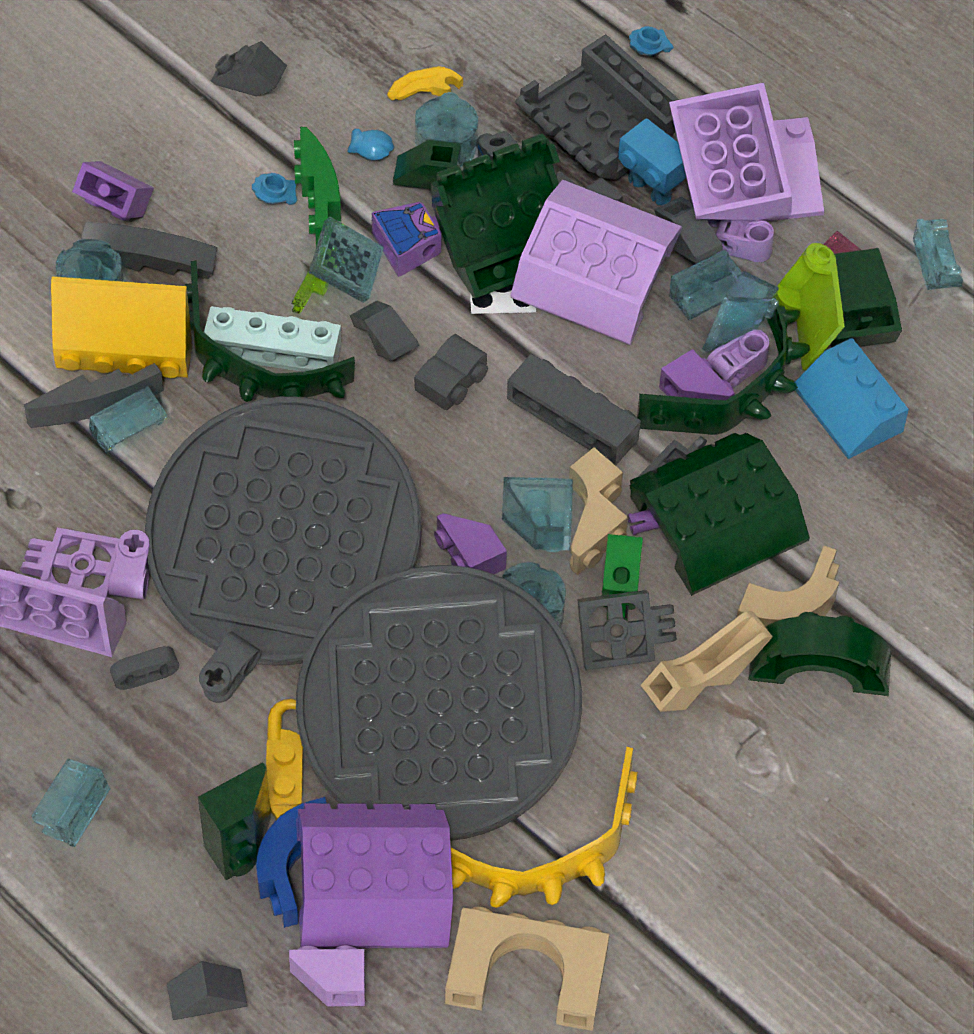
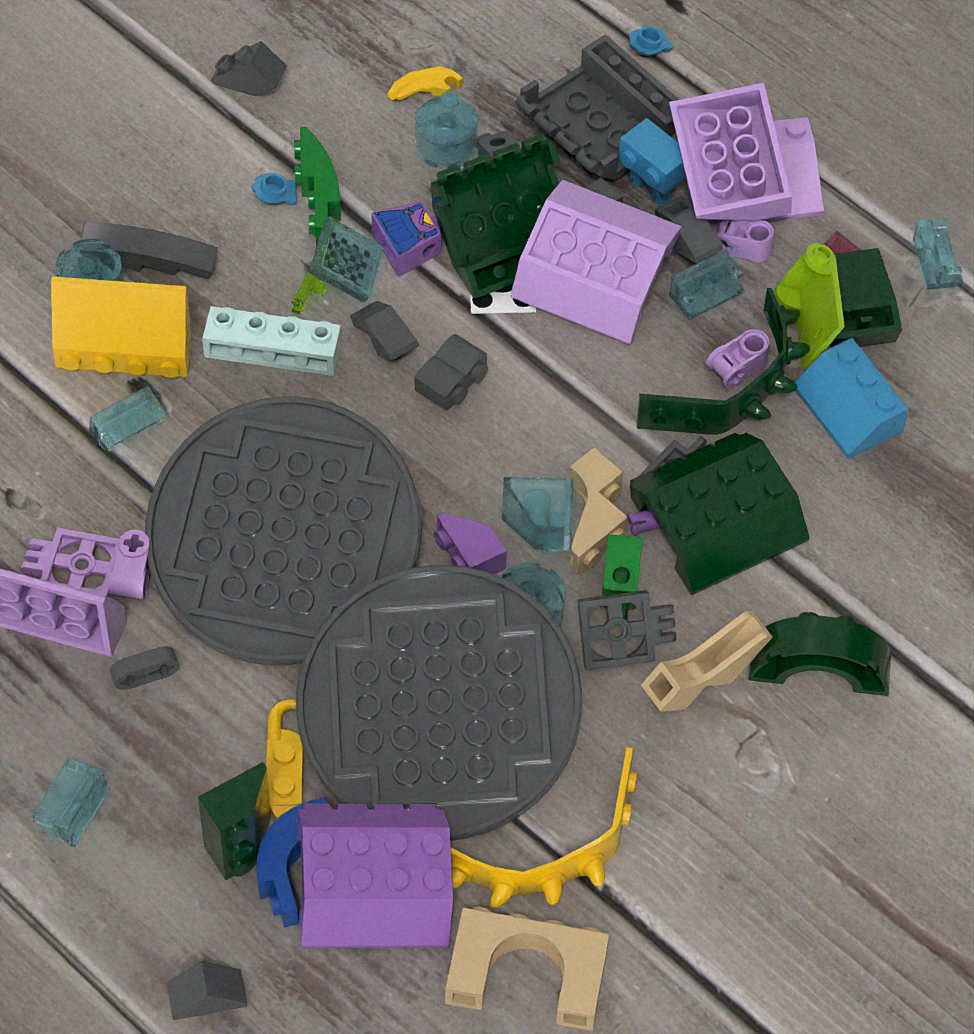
(81, 400): dark grey slope -> none
(112, 190): medium lavender brick -> none
(231, 663): dark grey piece -> none
(255, 379): dark green piece -> none
(331, 974): lavender slope -> none
(370, 144): dark azure animal -> none
(420, 164): dark green slope -> none
(573, 408): dark grey brick -> none
(693, 378): medium lavender slope -> none
(742, 310): clear light blue slope -> none
(814, 596): tan arch -> none

